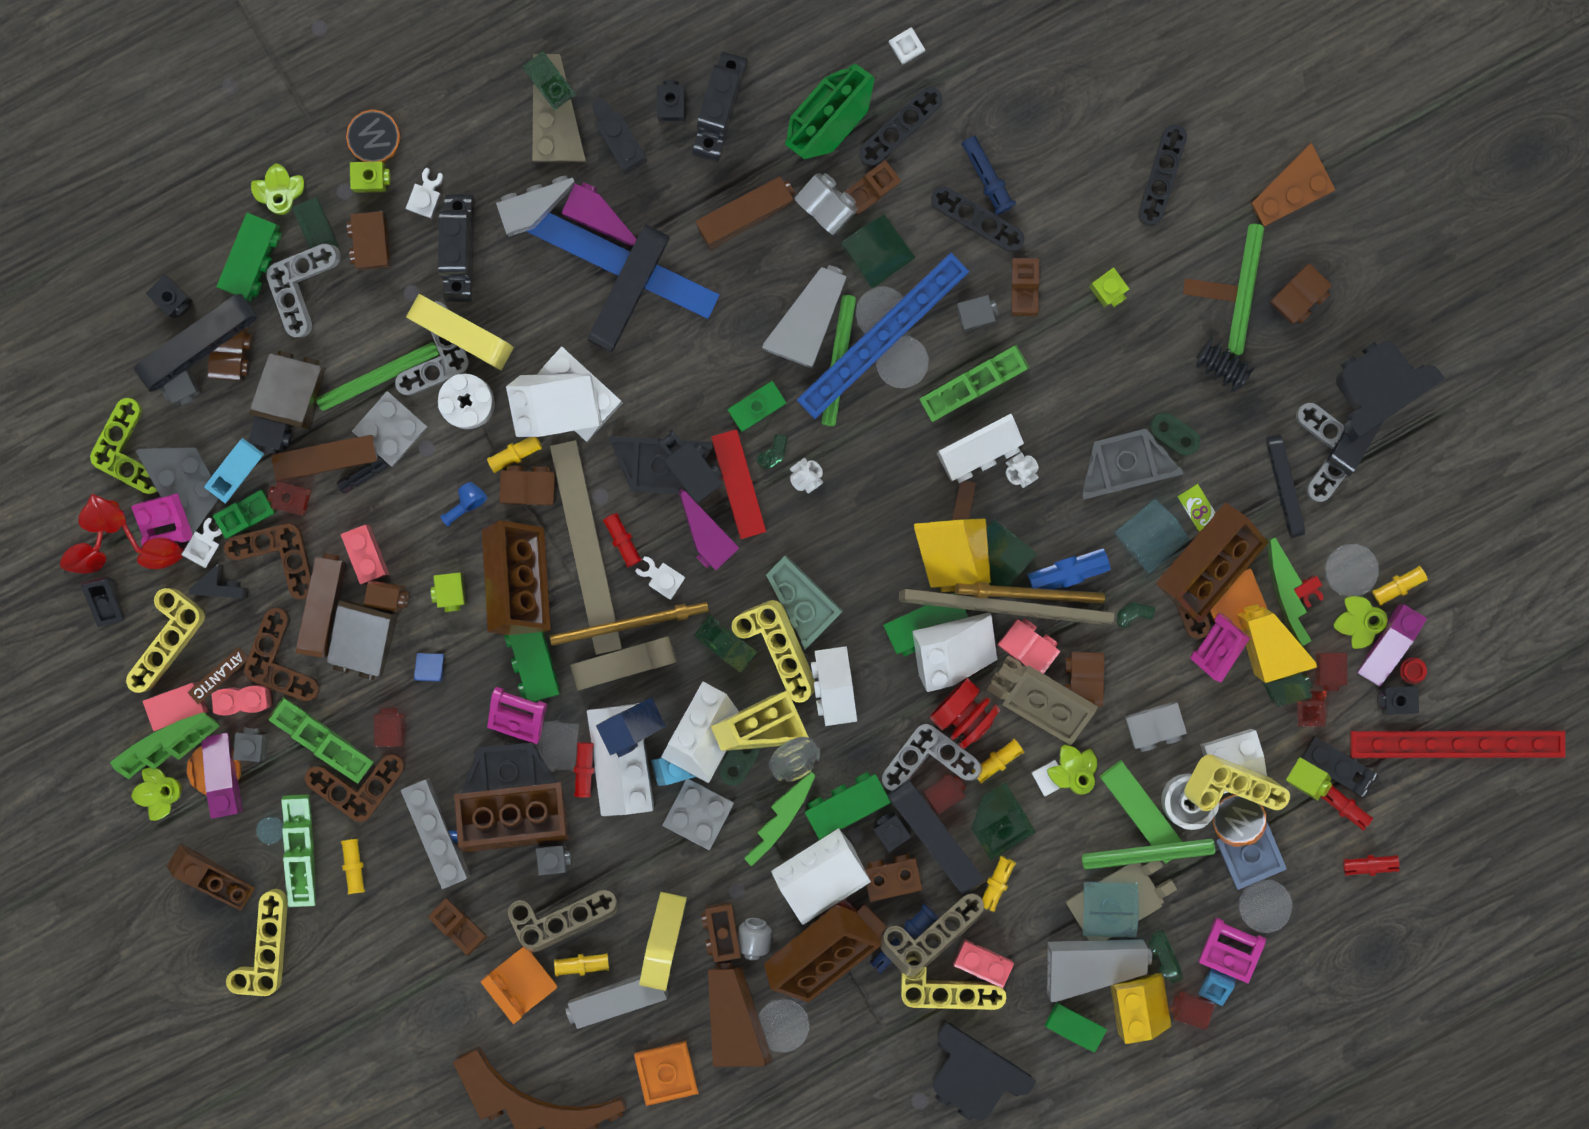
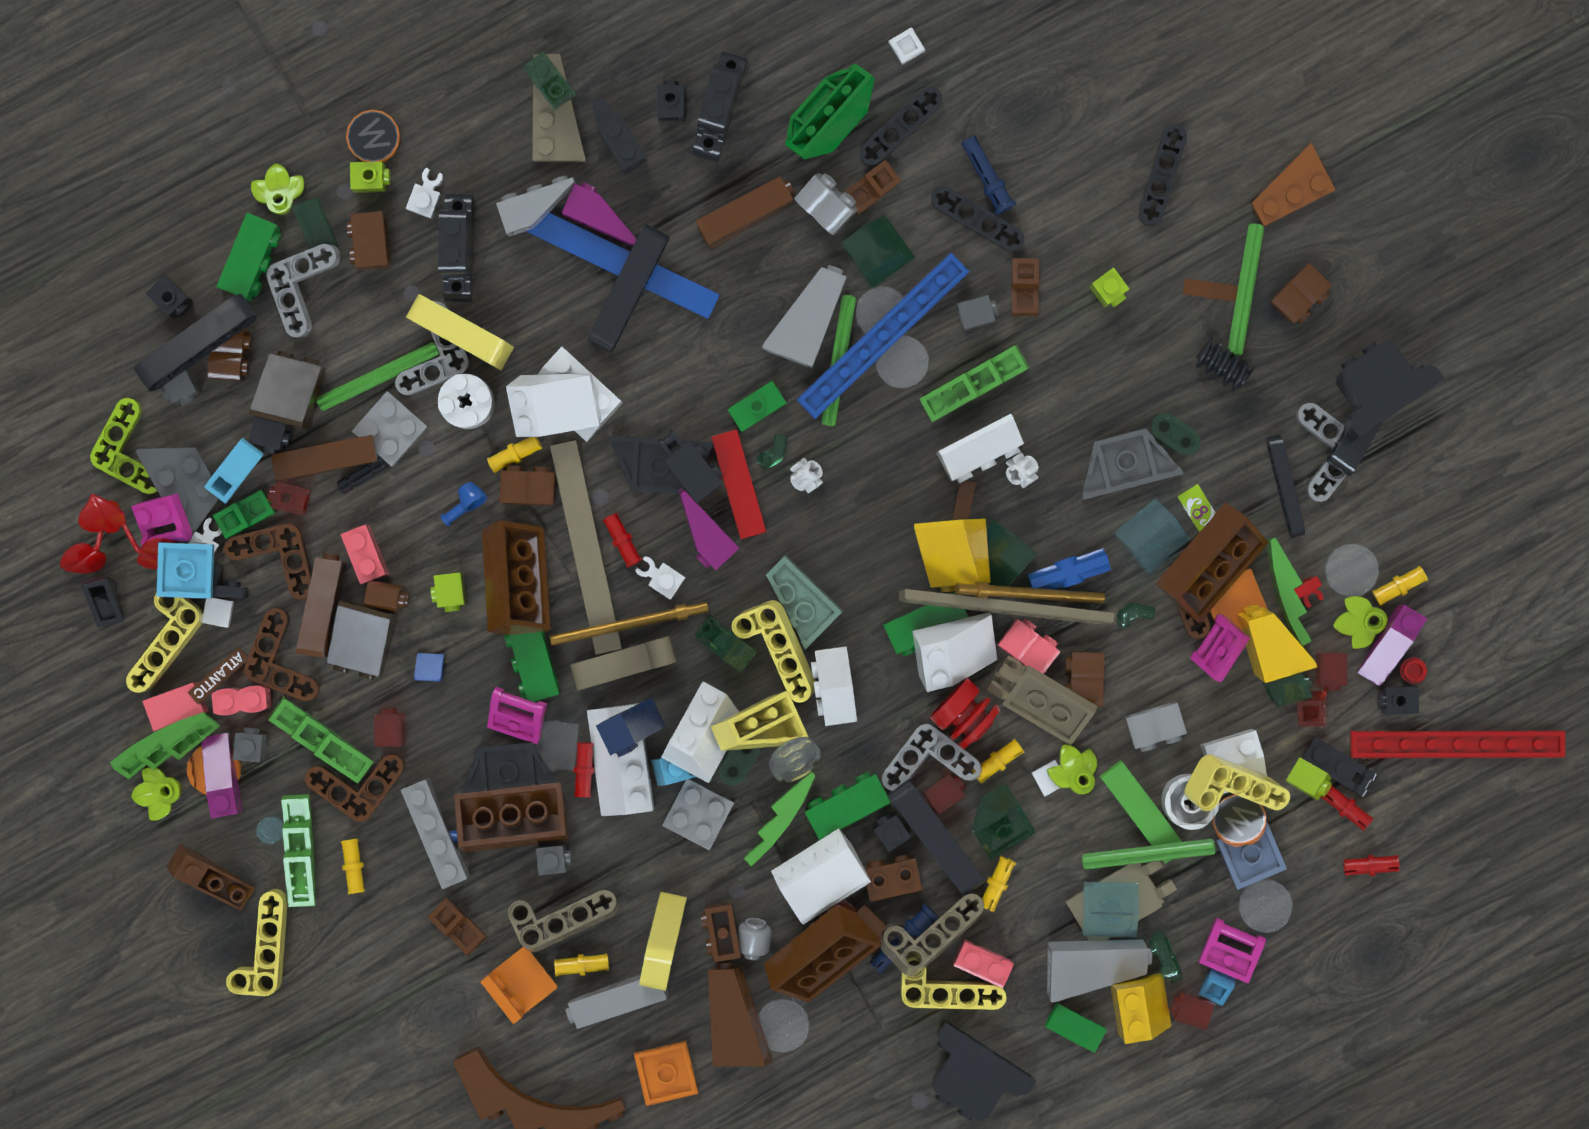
(185, 570): none -> medium azure plate
(218, 612): none -> white tile

